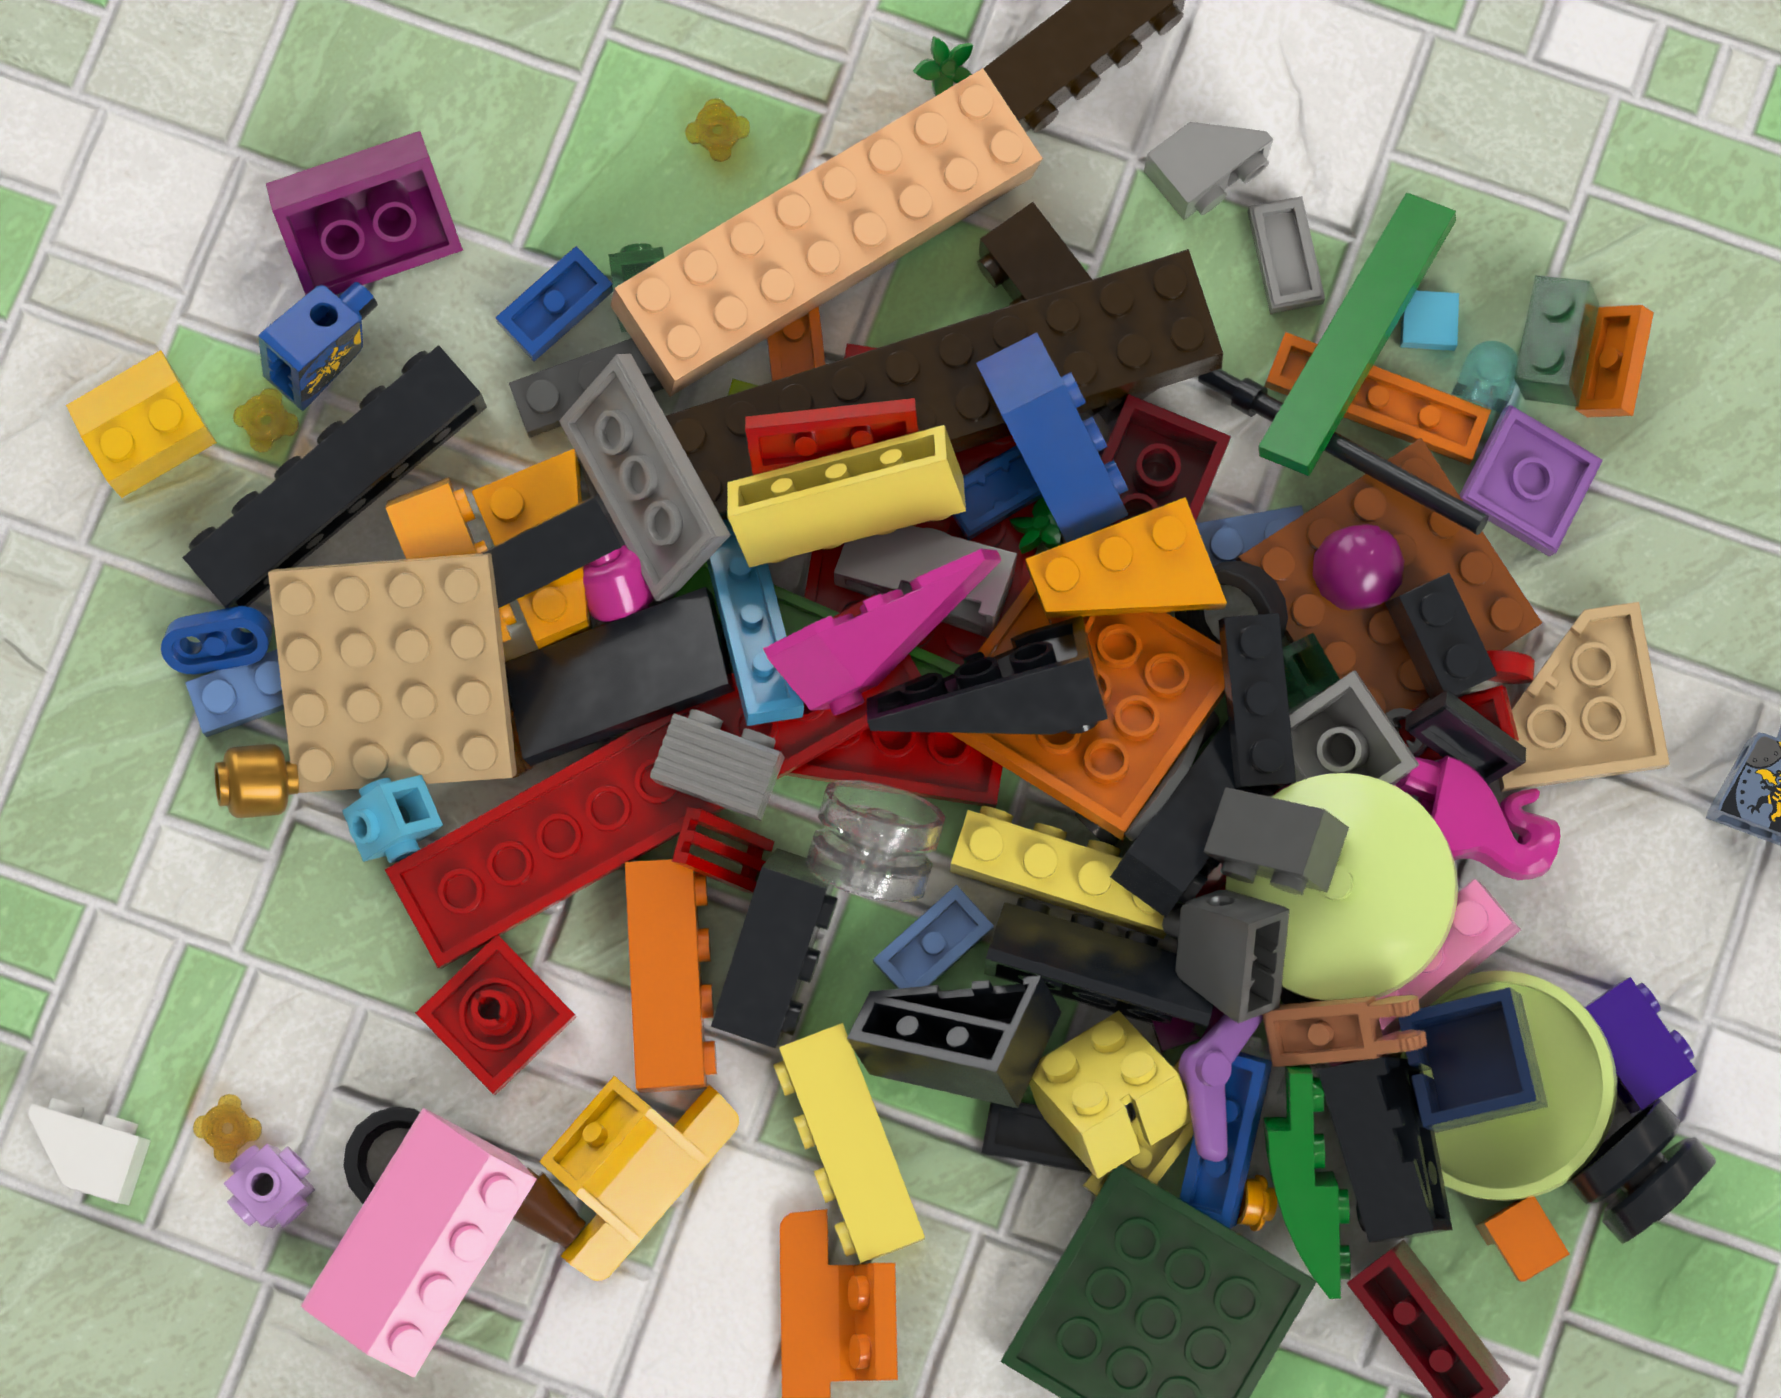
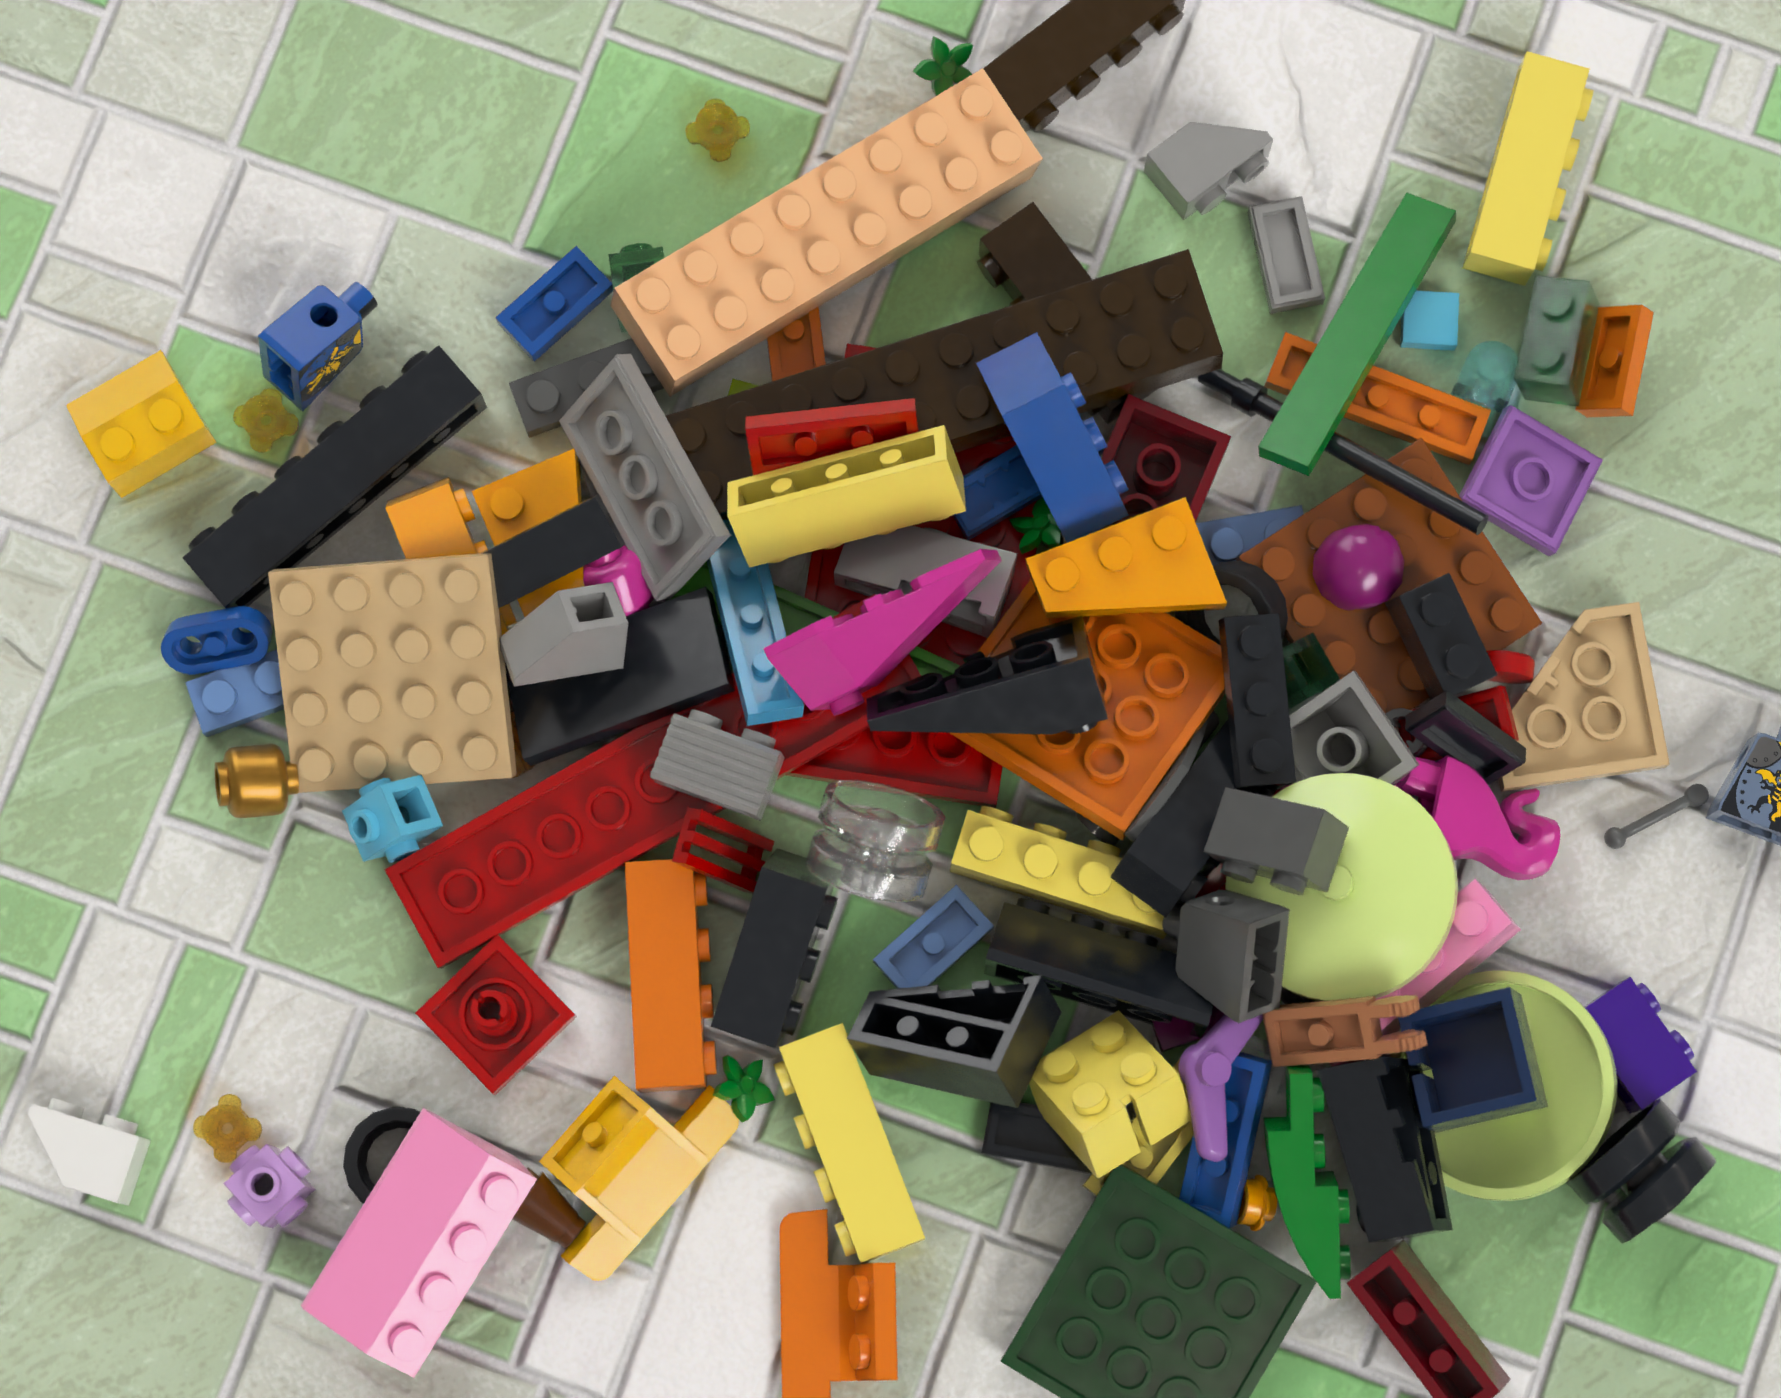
(364, 215): magenta slope -> none
(568, 636): none -> light grey slope
(743, 1087): none -> green plant
(1524, 1238): orange panel -> none
(1527, 169): none -> light yellow brick
(1694, 796): none -> dark grey hinge

